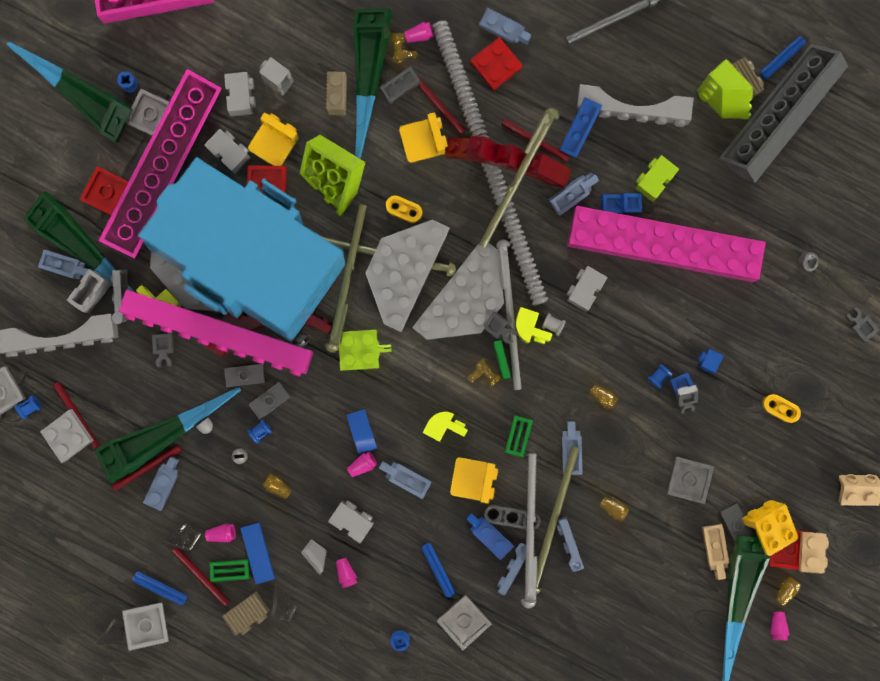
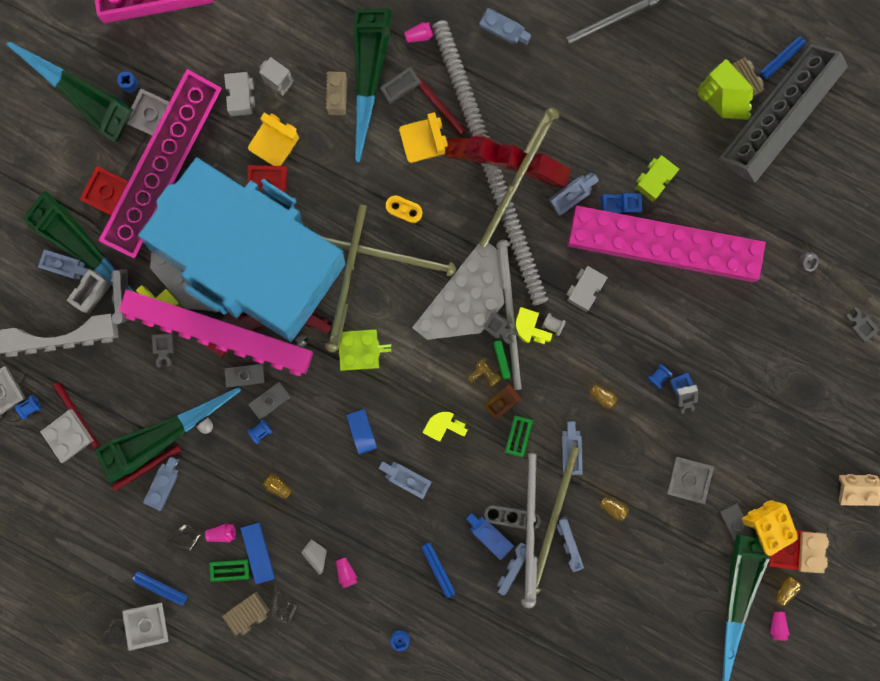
(200, 576): dark red bar -> none
(223, 146): light grey brick -> none
(239, 460): light grey hinge -> none
(332, 172): lime wedge -> none
(351, 520): light grey brick -> none
(362, 464): dark pink cone -> none
(399, 54): clear yellow piece -> none
(402, 268): light grey plate -> none
(464, 622): flat silver plate -> none
(473, 479): yellow bracket -> none
(496, 64): red plate -> none
(502, 401): none -> reddish brown slope
(526, 135): dark red bar -> none
(580, 127): blue tile -> none
(674, 110): light grey arch -> none
(709, 361): blue plate -> none
(716, 549): tan hinge -> none
(781, 407): yellow plate -> none

